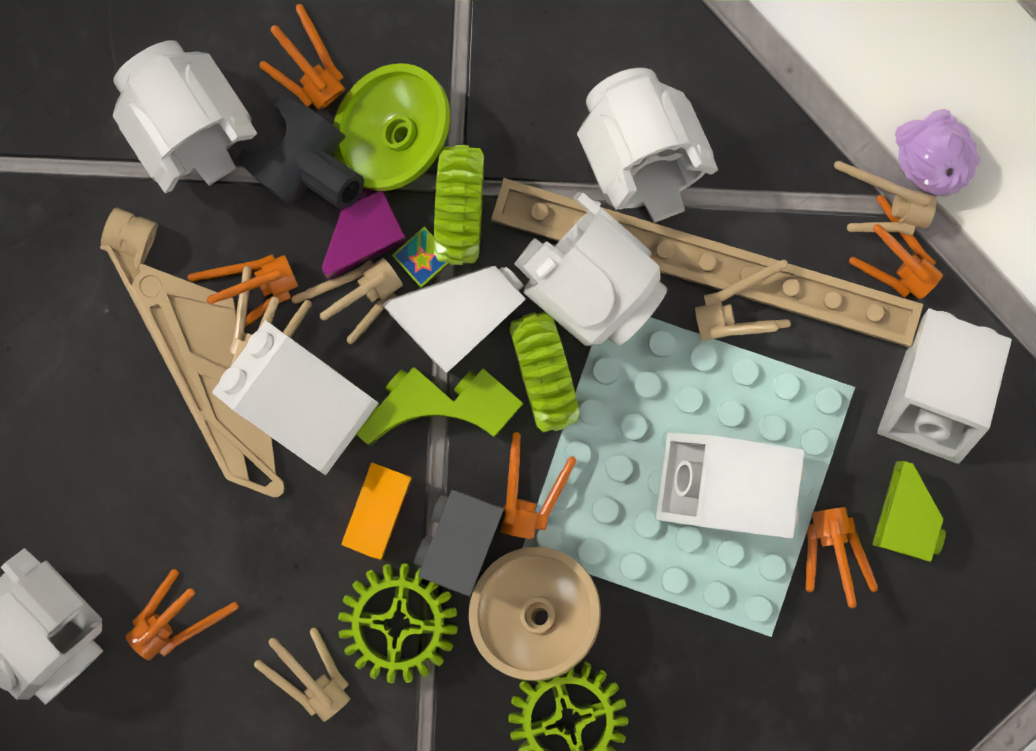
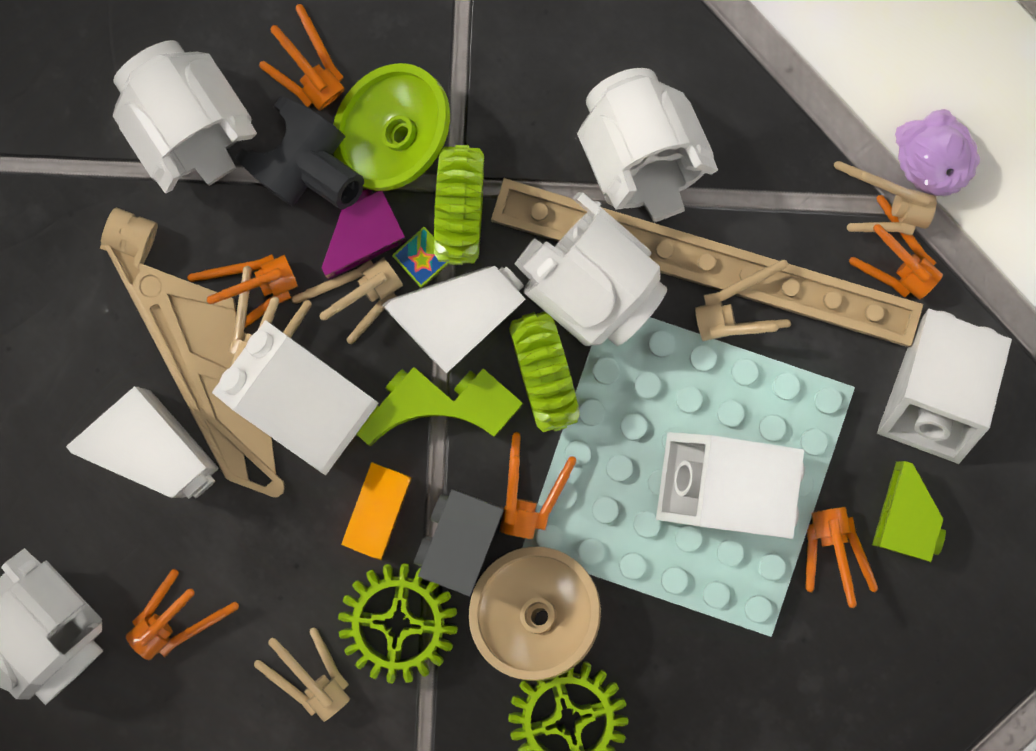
(146, 446): none -> white slope

